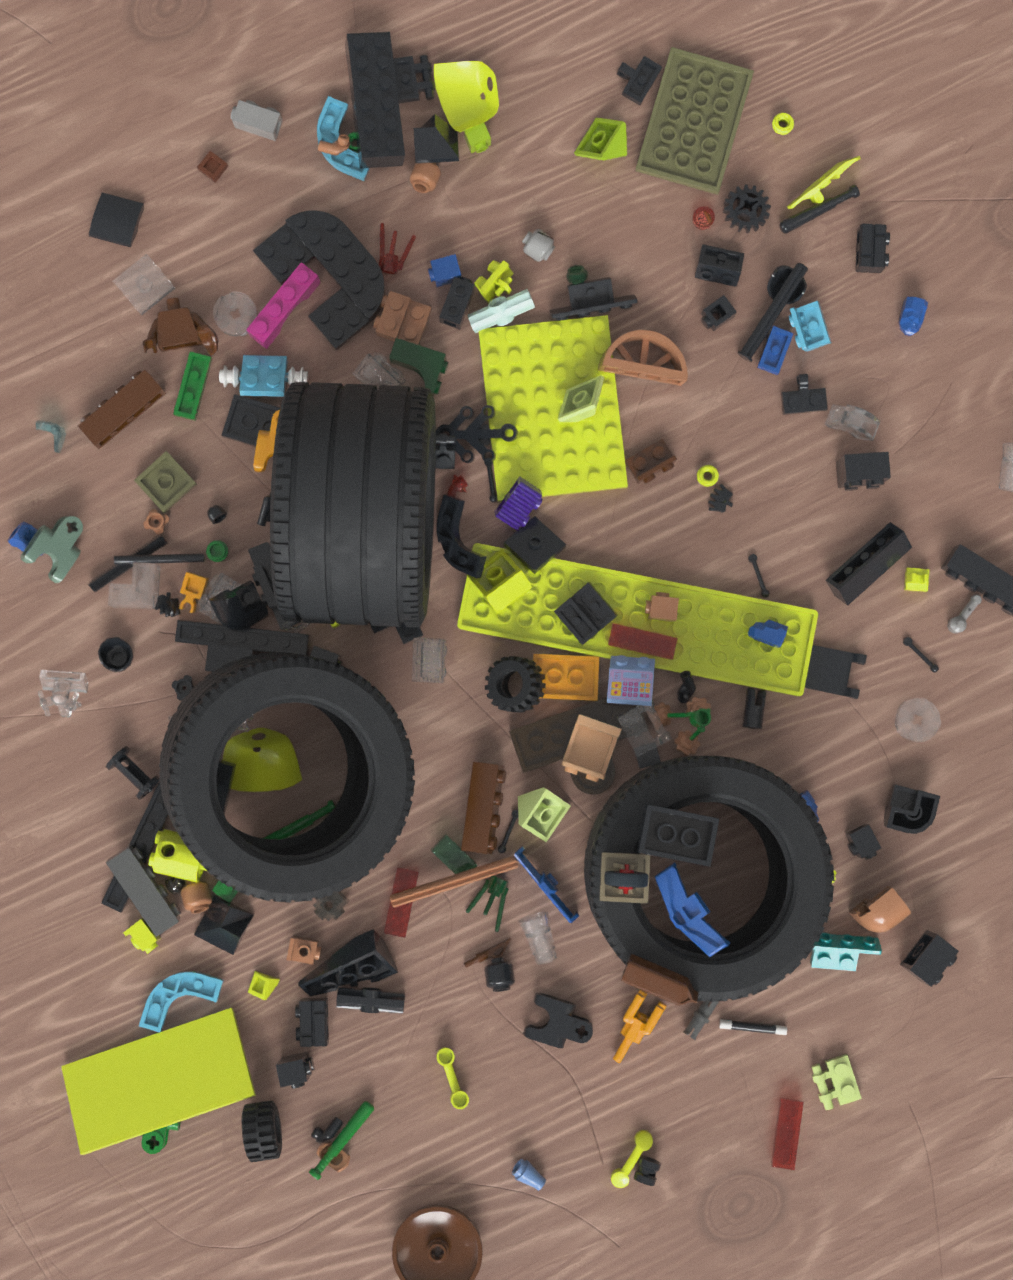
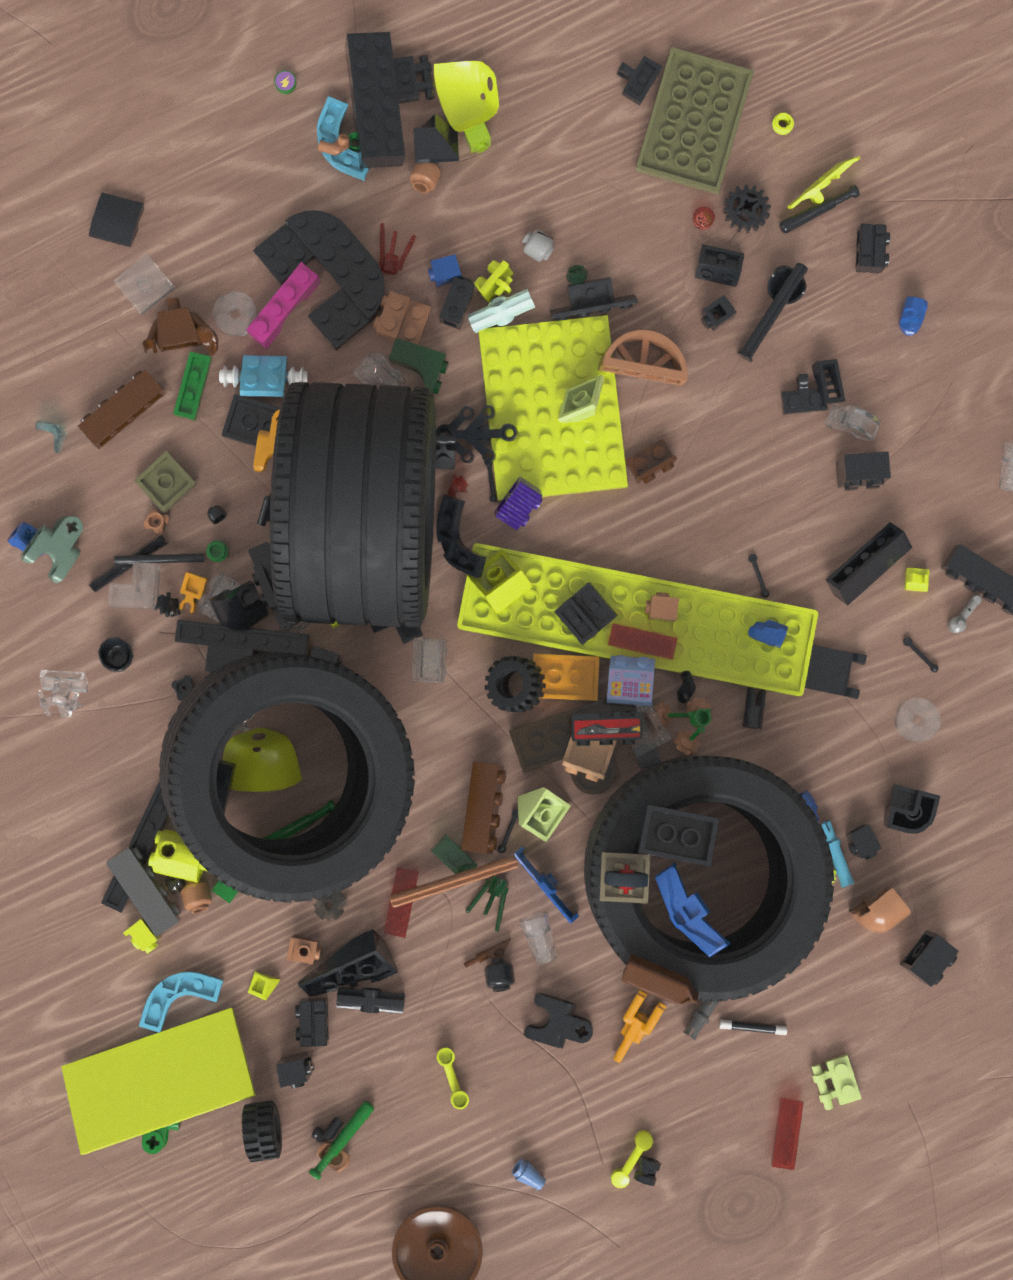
(133, 773): black hose -> none
(212, 166): copper plate -> none
(224, 925): black slope -> none
(256, 120): light grey brick -> none
(285, 82): none -> tile
(534, 544): black plate -> none
(604, 140): lime slope -> none
(606, 728): none -> wedge
(707, 469): neon yellow plate -> none
(721, 499): black piece -> none
(775, 350): blue plate -> none
(809, 326): medium azure bracket -> none
(819, 375): none -> black slope
(838, 858): none -> medium azure pin
(842, 951): teal bracket -> none

